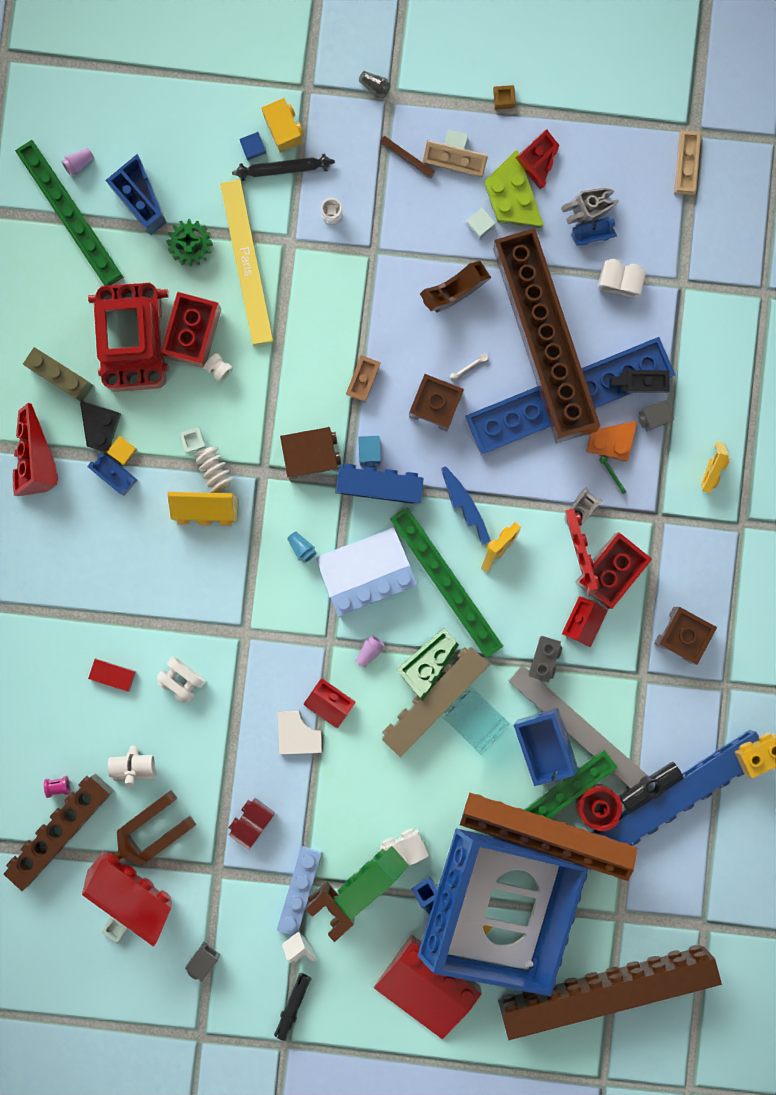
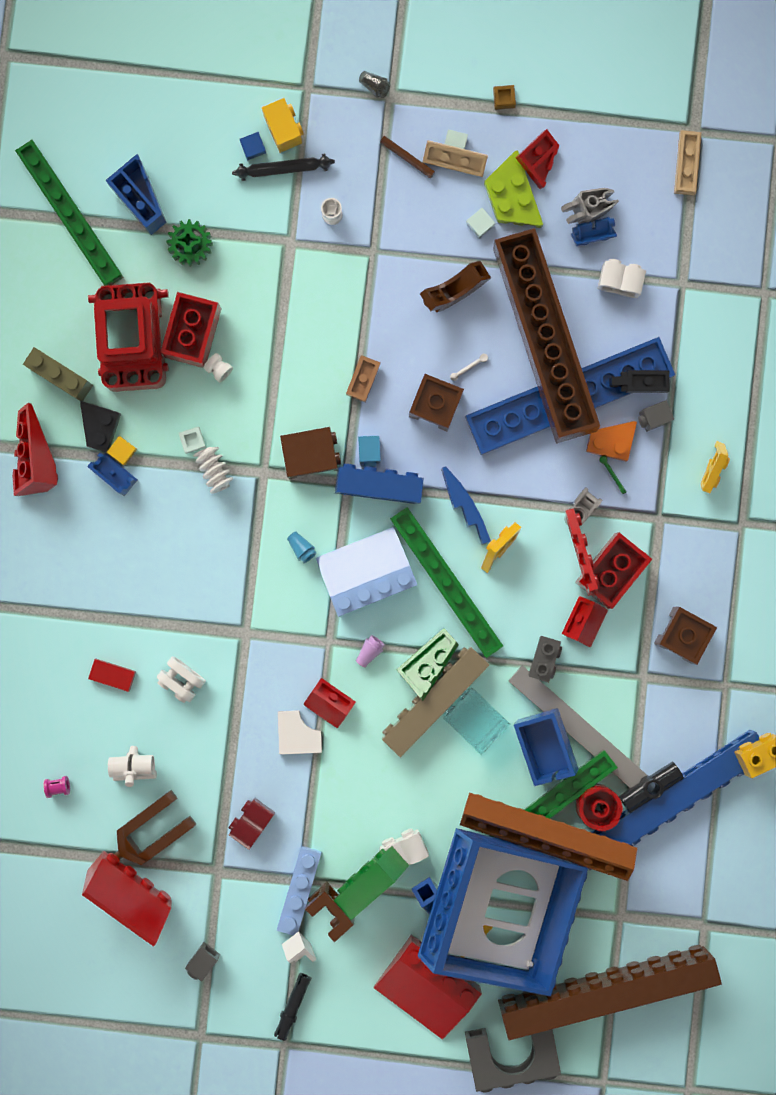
(18, 871): reddish brown brick -> none
(77, 161): lavender cone -> none
(114, 930): light aqua tile -> none
(203, 508): yellow slope -> none
(246, 262): light yellow tile -> none
(490, 1074): none -> dark grey arch

